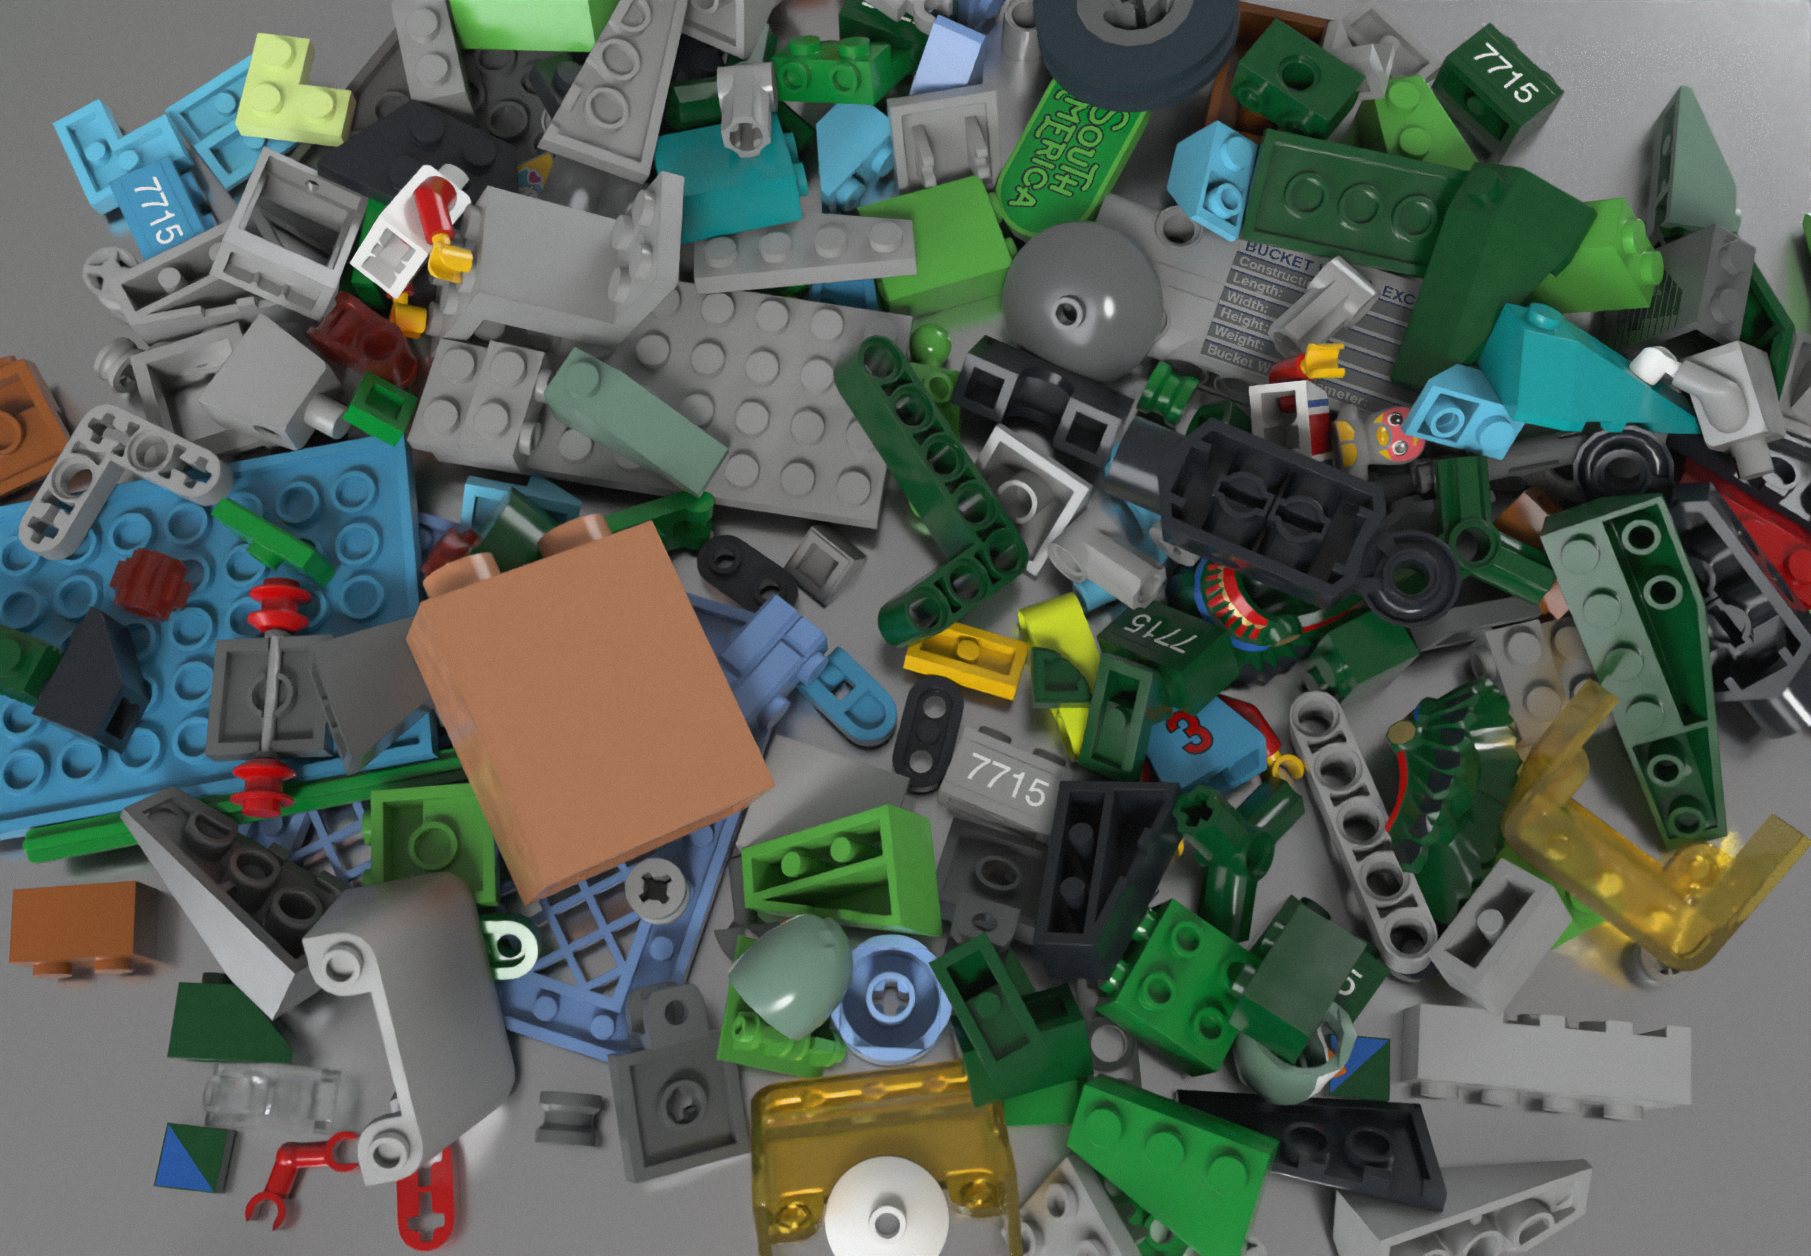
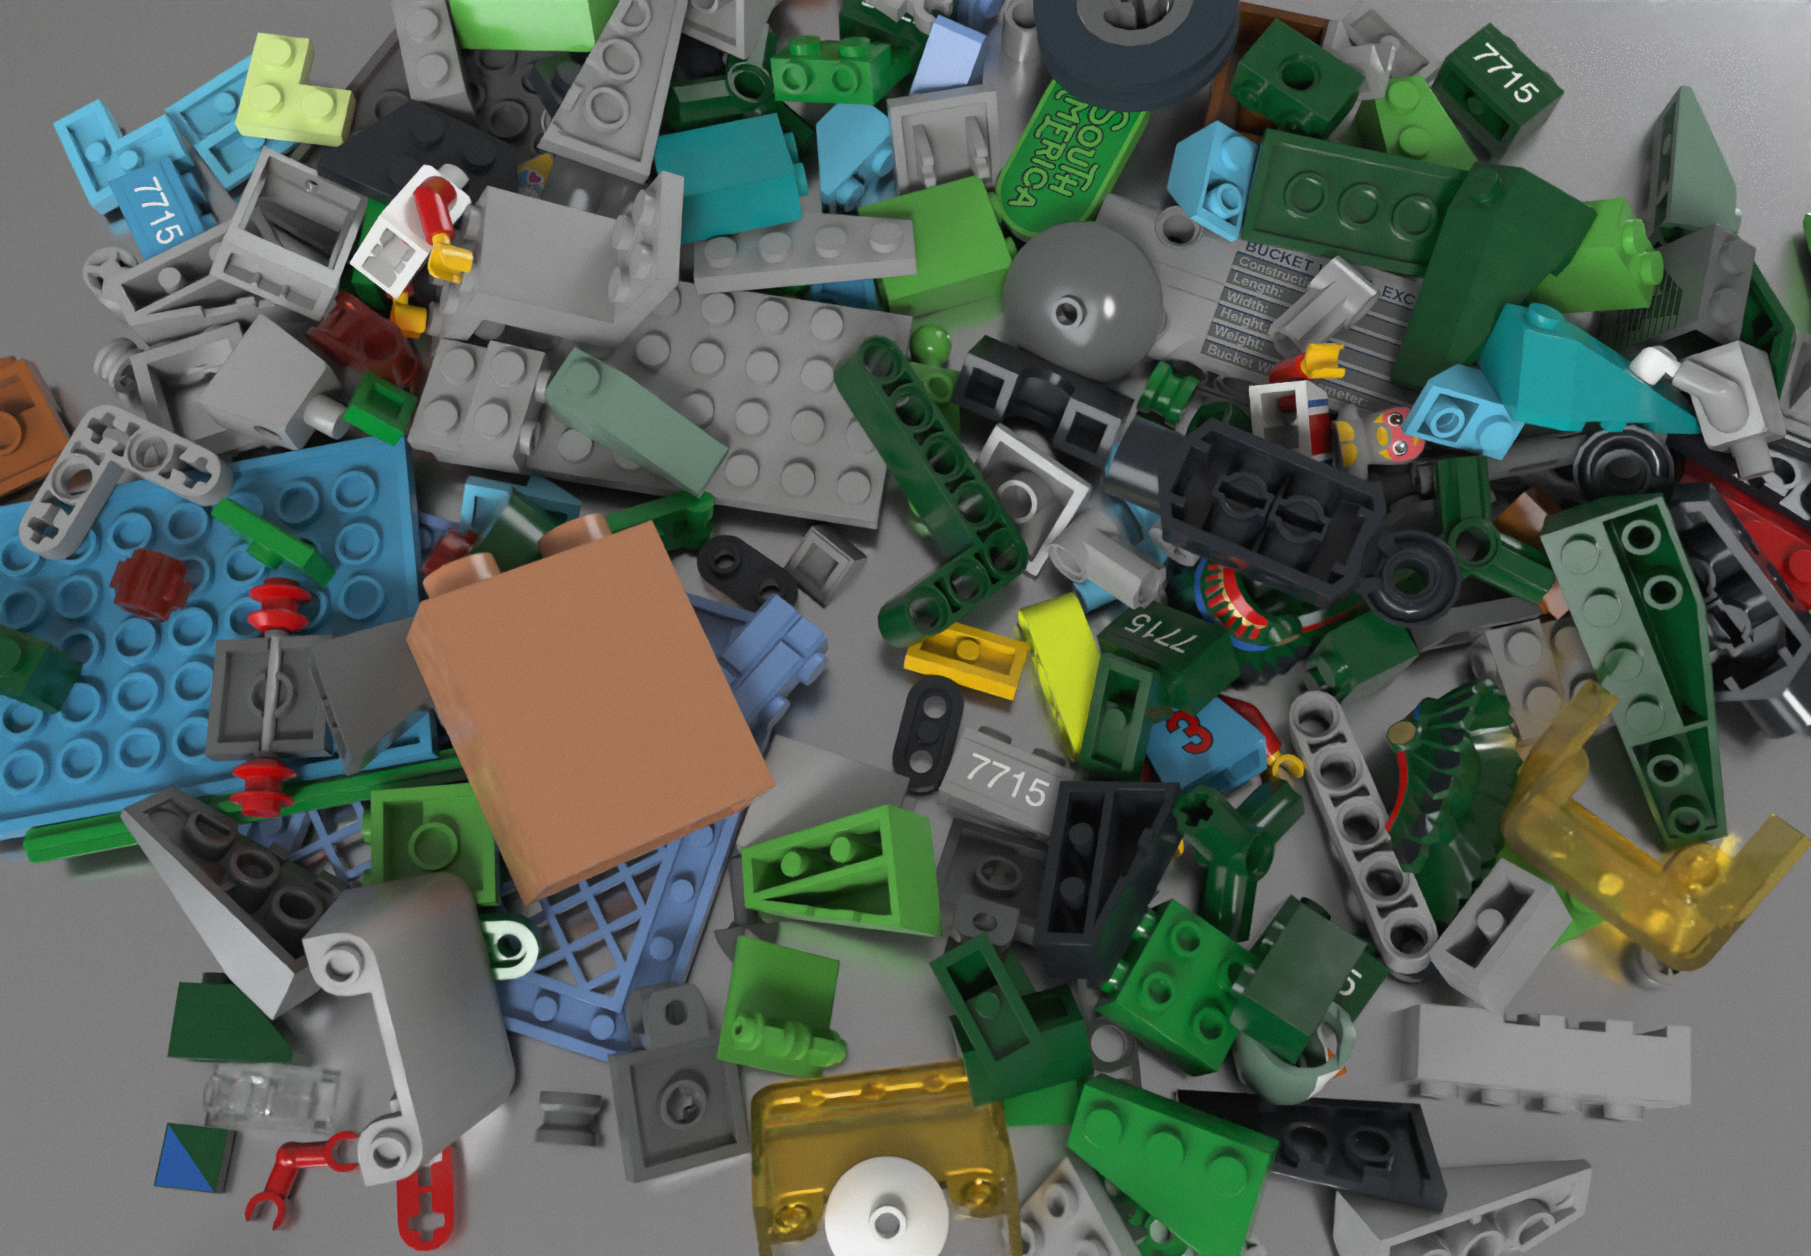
(84, 926): dark orange brick -> none
(96, 685): black slope -> none
(664, 901): light grey wheel -> none
(747, 103): light grey piece -> none
(795, 974): sand green piece -> none
(865, 713): dark azure plate -> none
(916, 1026): light blue brick -> none
(1057, 681): dark green tile -> none
(1366, 1070): dark green tile -> none

